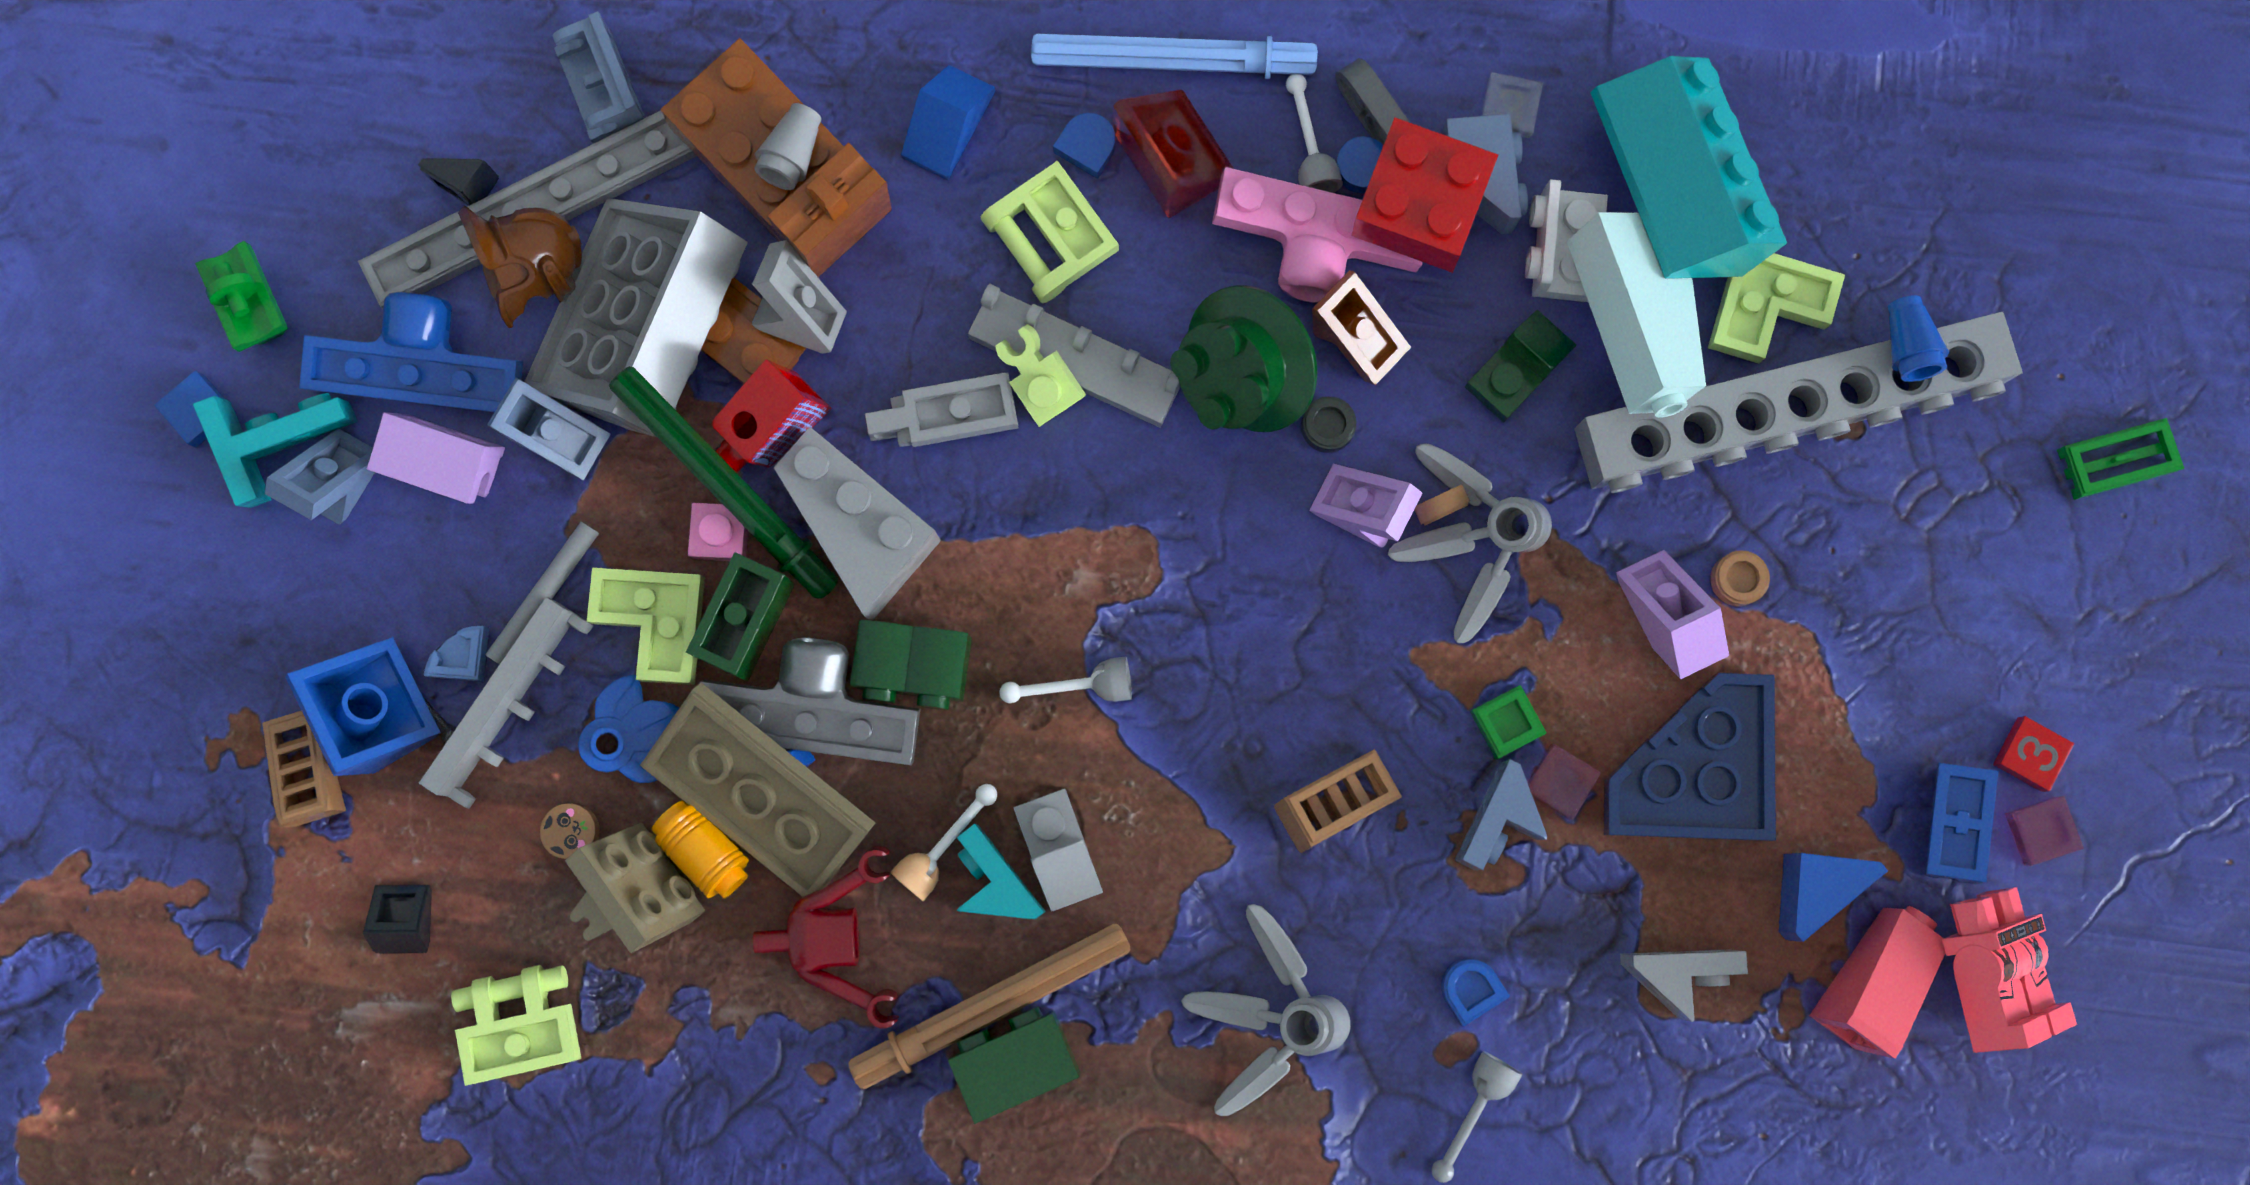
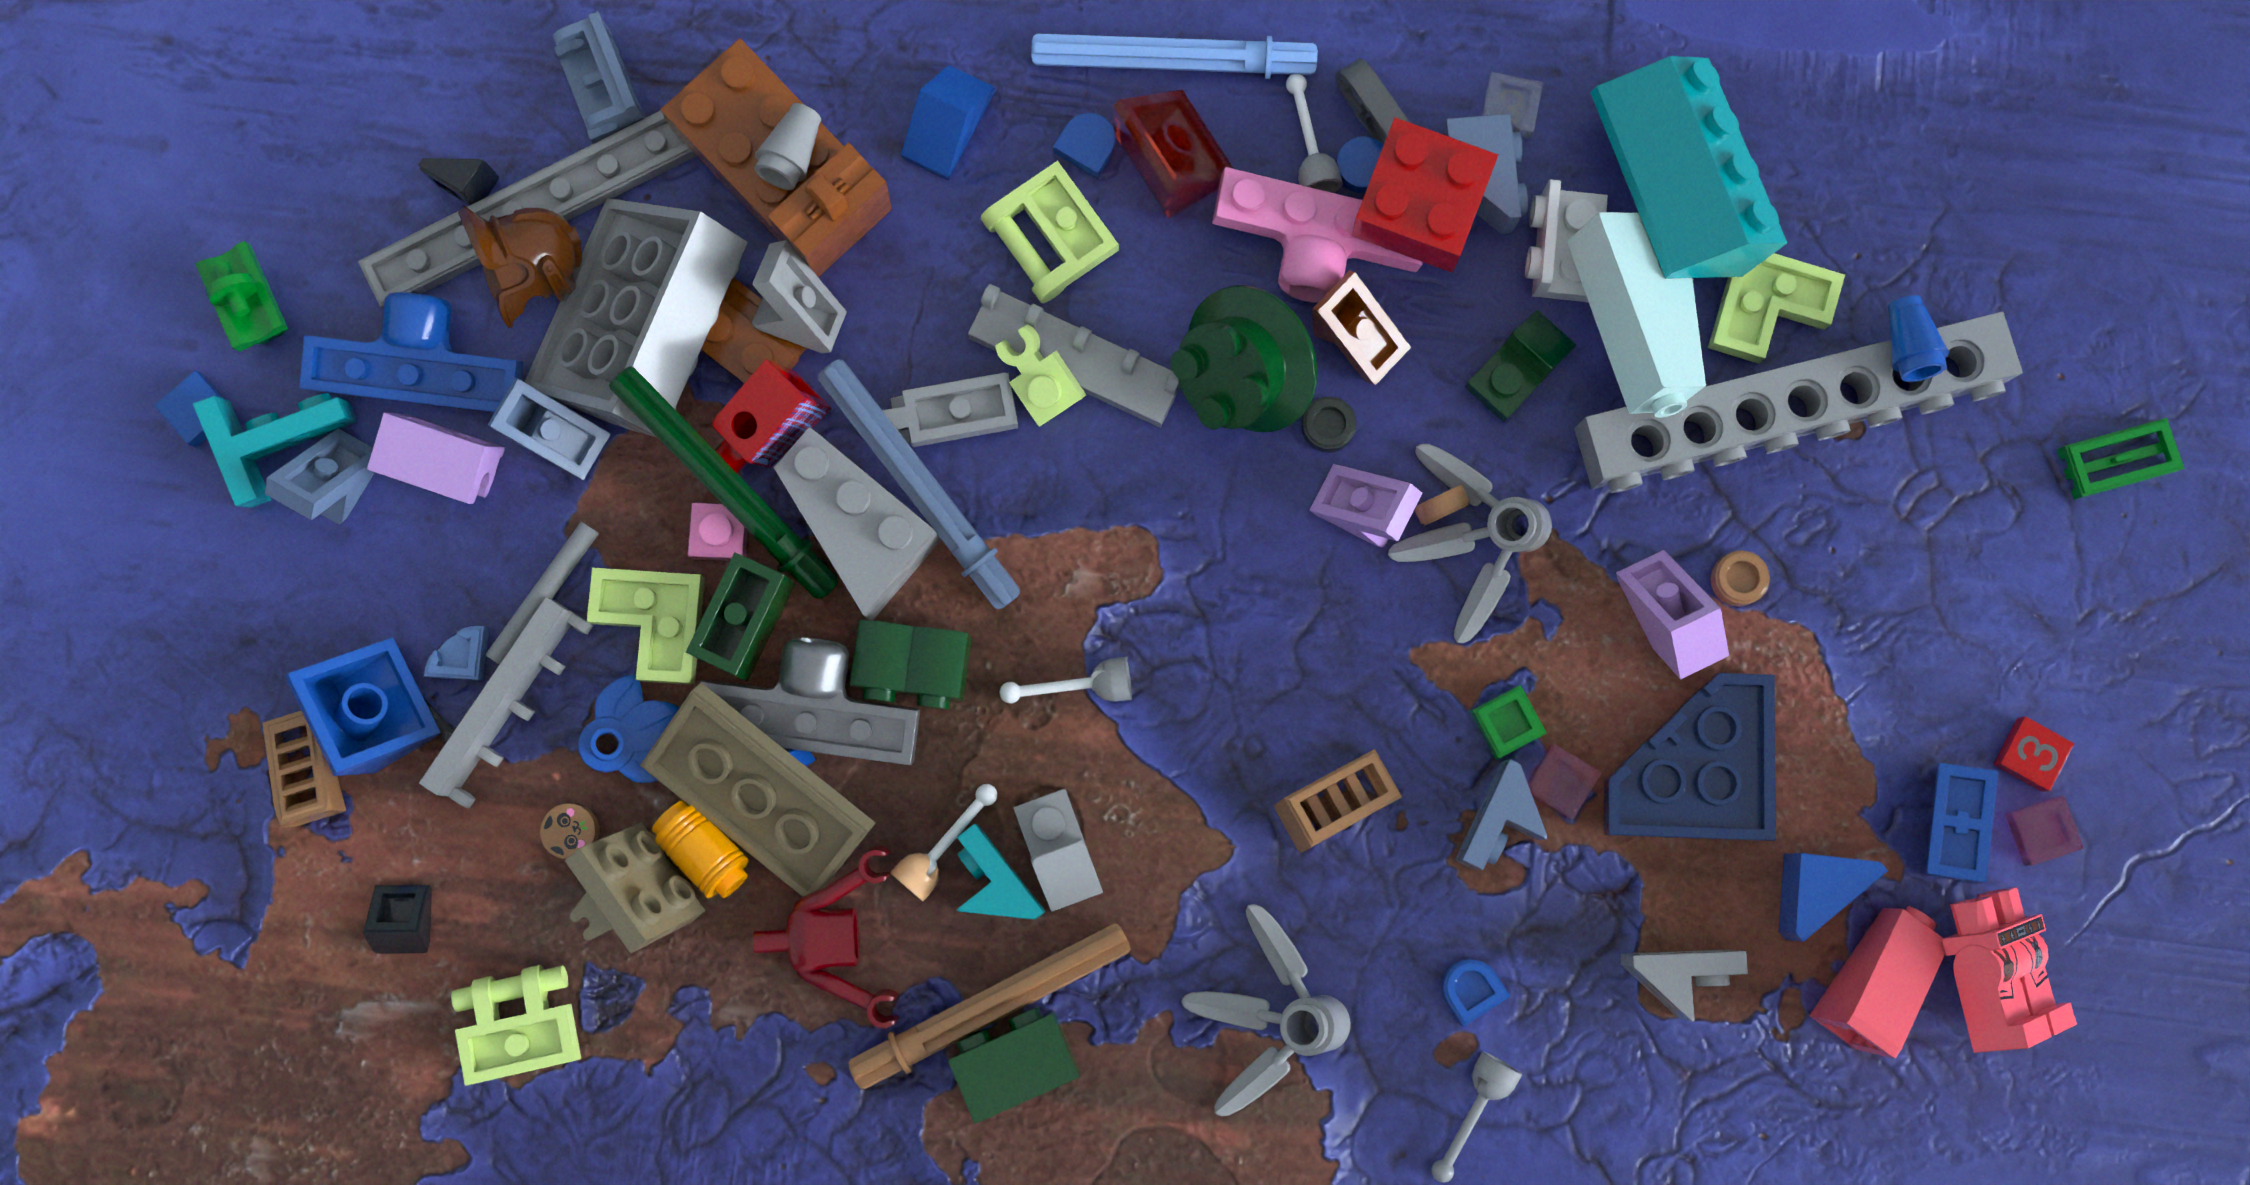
(919, 484): none -> sand blue axle

